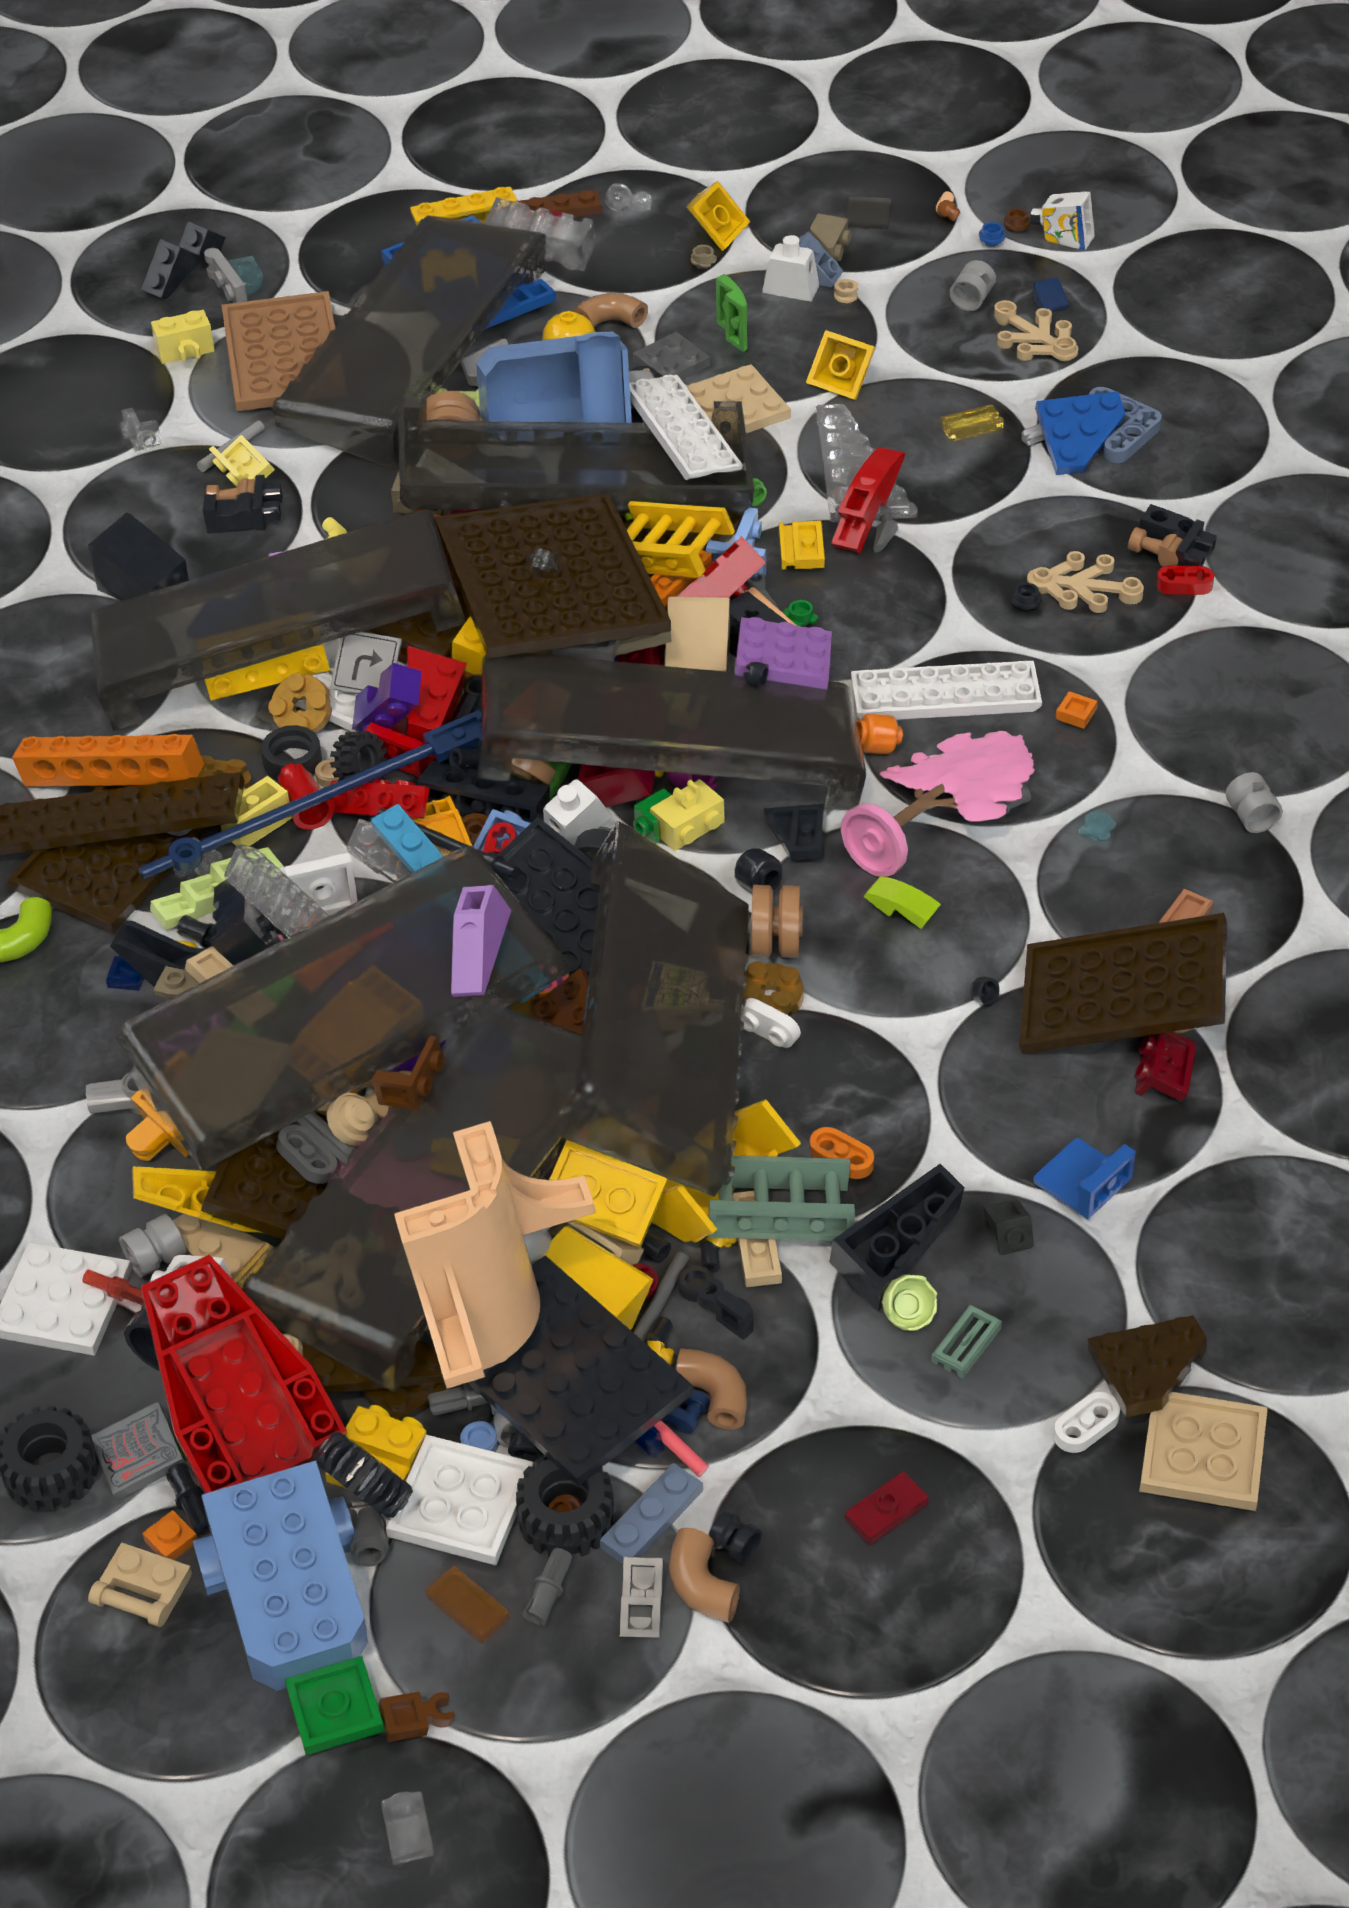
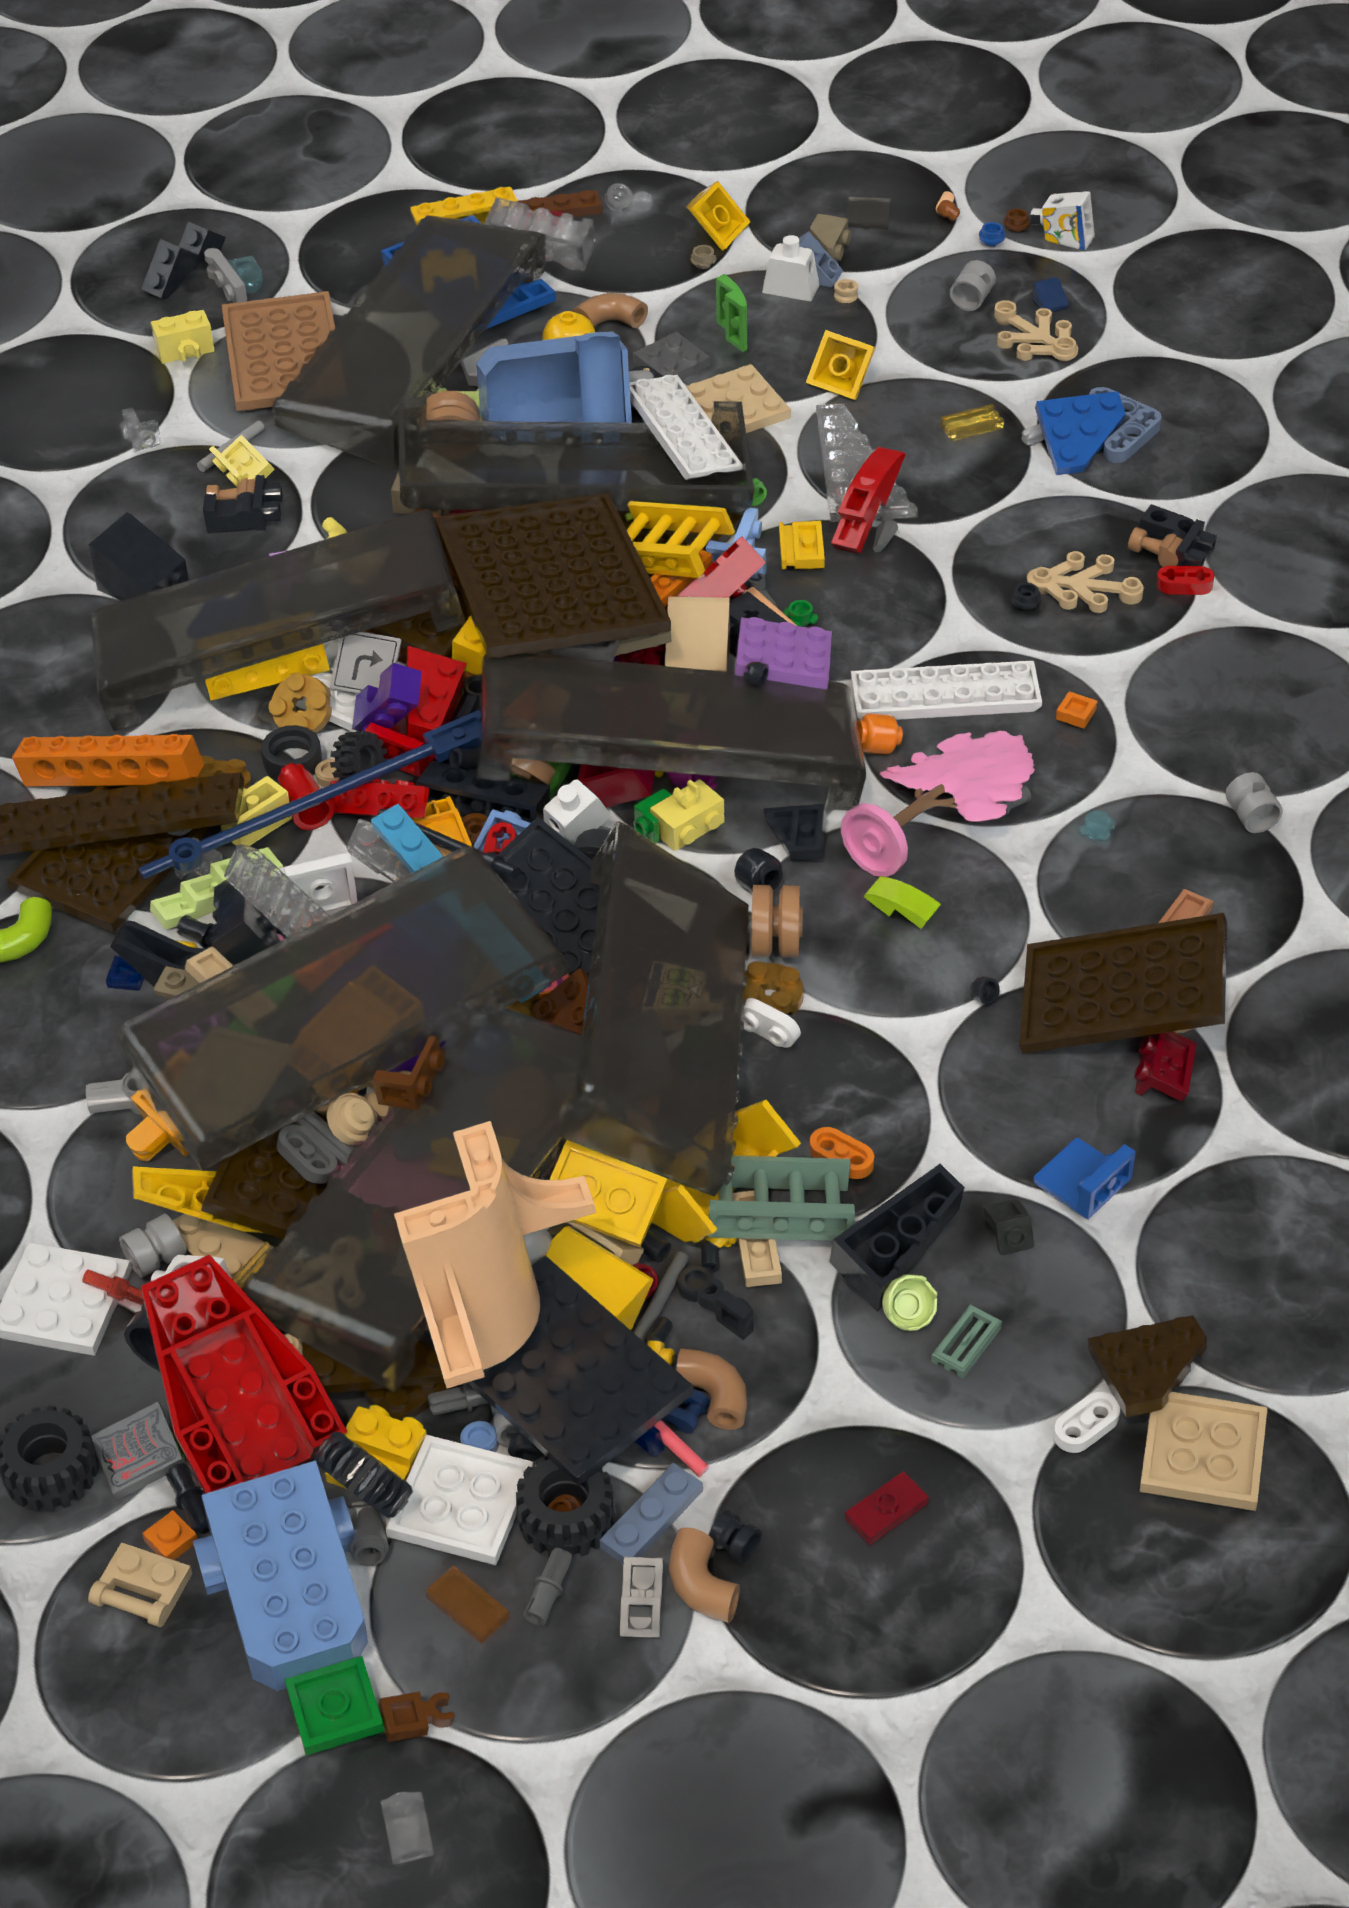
(477, 935): medium lavender slope -> none
(543, 560): clear smoke plate -> none

